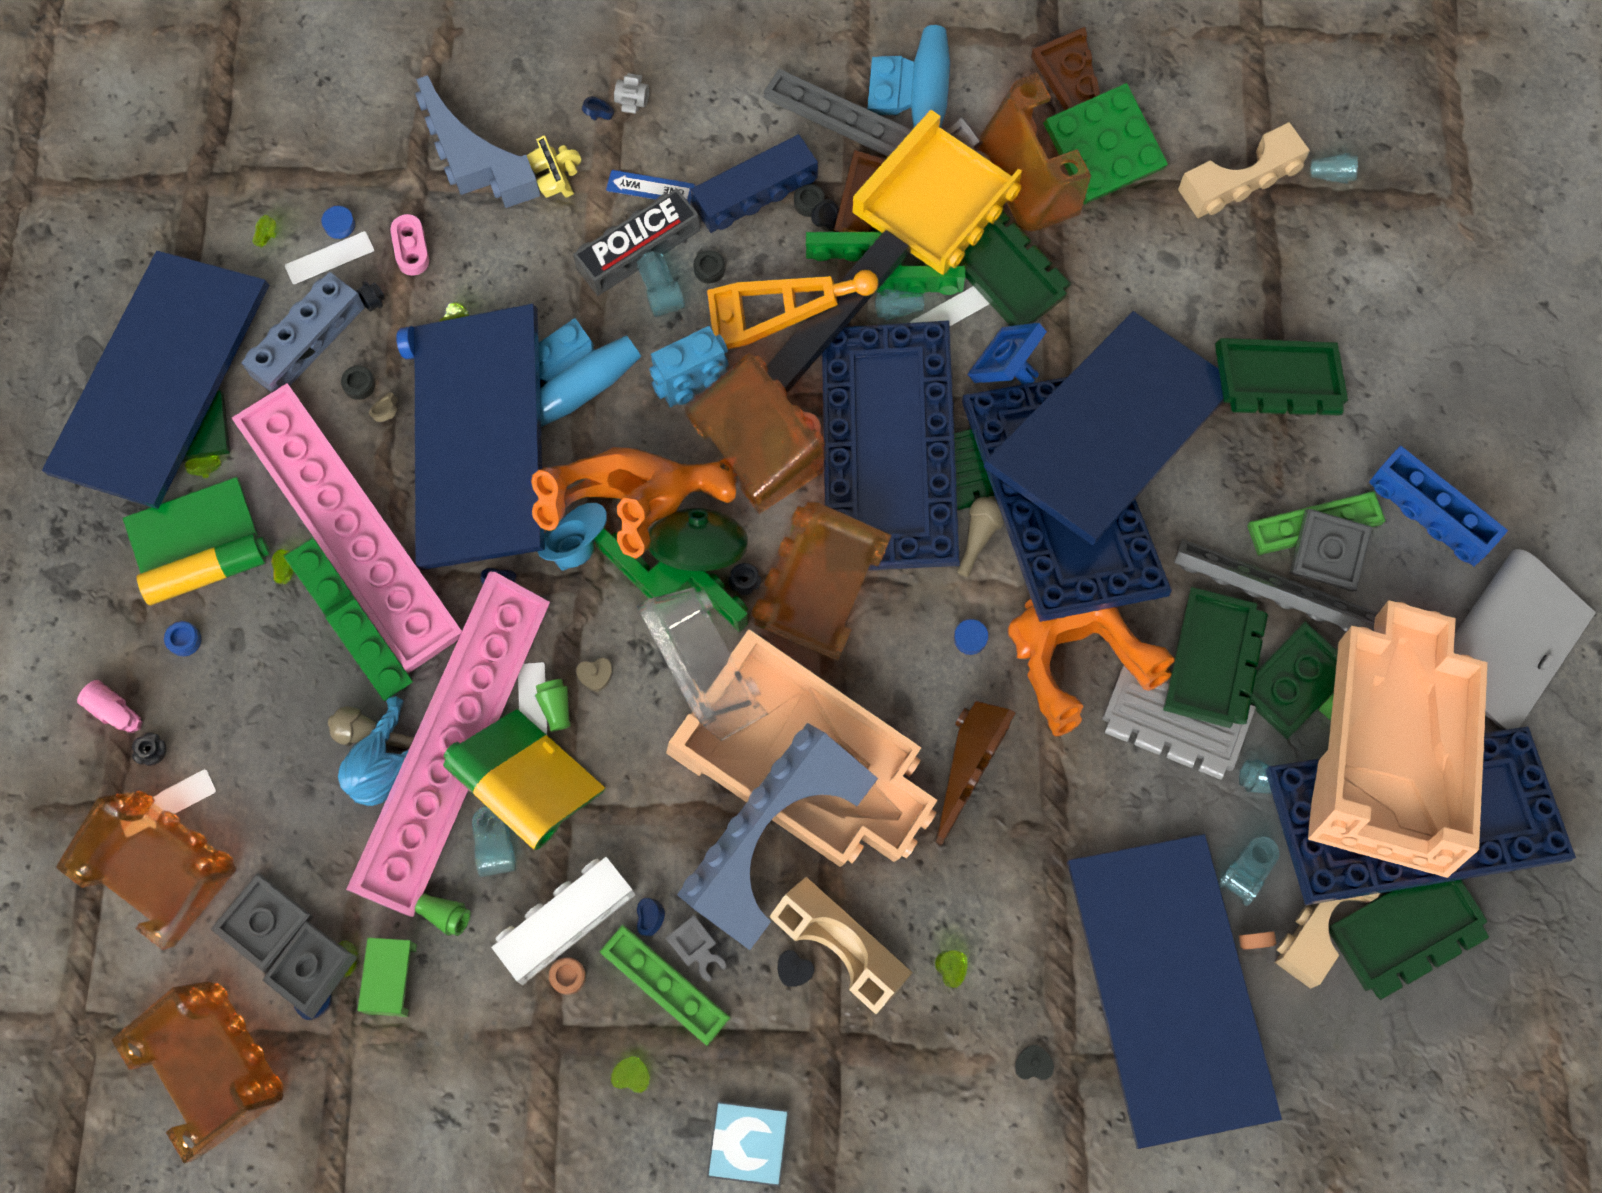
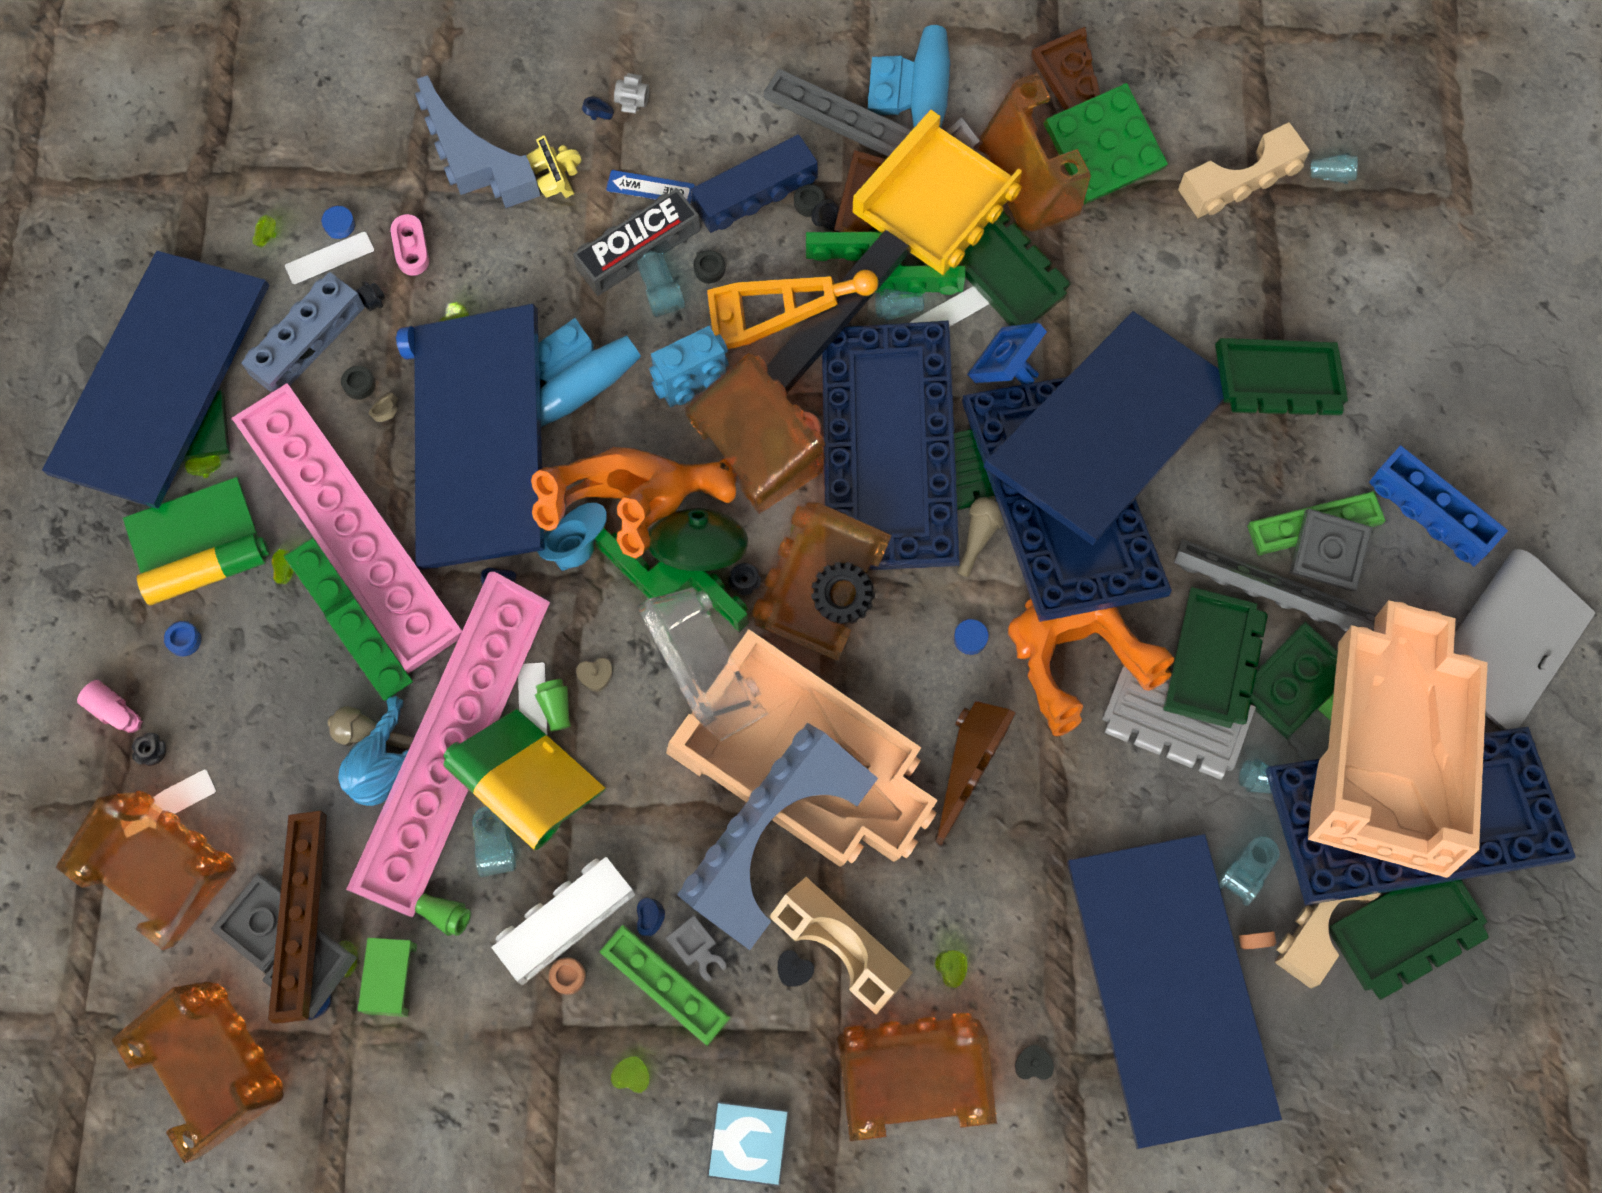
(298, 918): none -> reddish brown plate
(824, 584): none -> black tyre
(916, 1074): none -> clear orange windscreen

